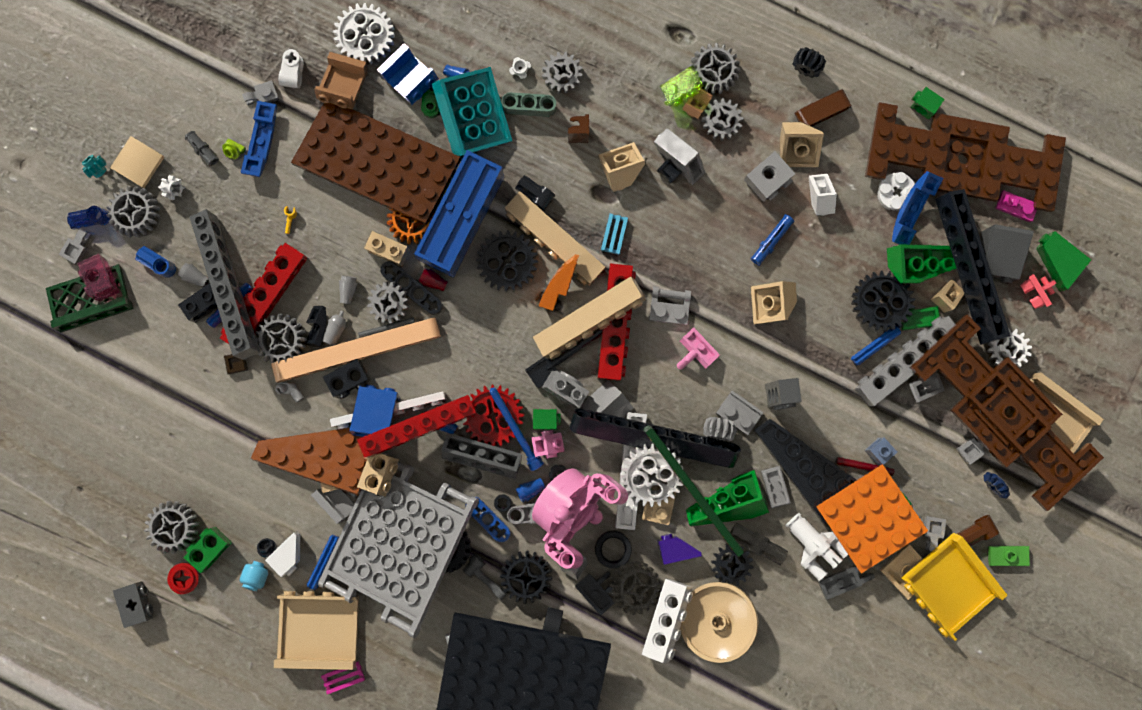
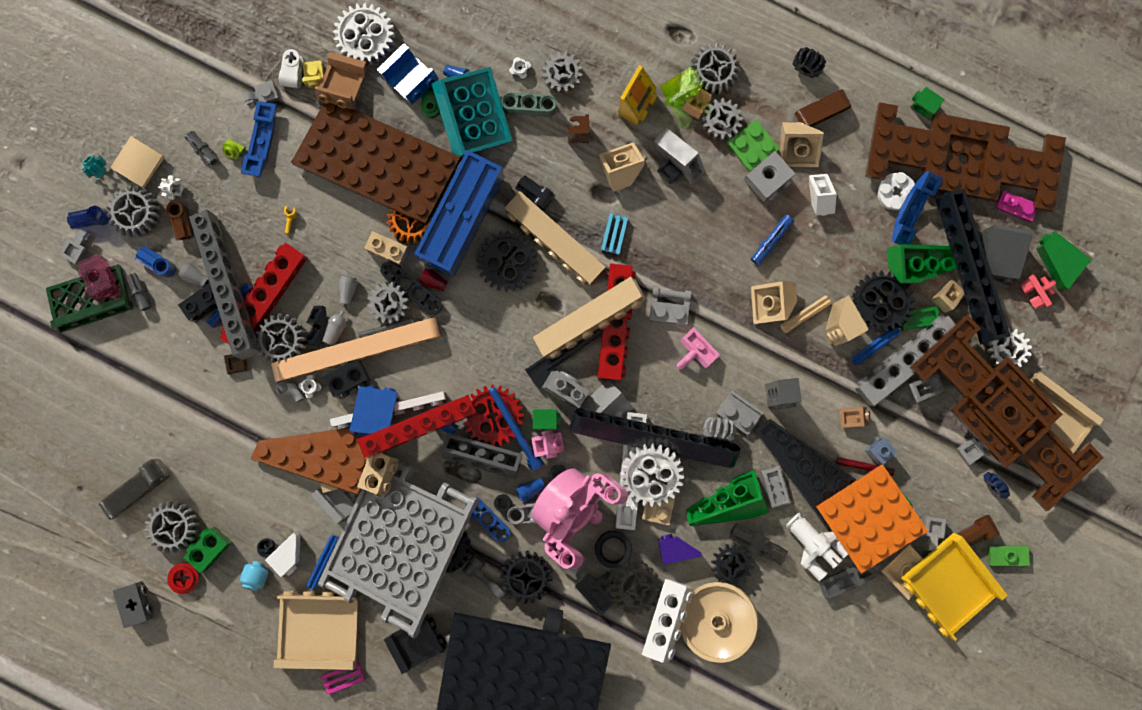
(138, 292): none -> dark grey axle
(150, 476): none -> clear smoke beam
(180, 222): none -> reddish brown piece
(309, 381): none -> white plate
(313, 73): none -> light yellow bracket
(412, 651): none -> black panel
(559, 284): orange slope -> none
(637, 97): none -> yellow slope
(693, 490): dark green tile -> none
(752, 145): none -> bright green plate
(805, 314): none -> tan axle
(844, 322): none -> tan slope
(854, 417): none -> medium nougat bracket

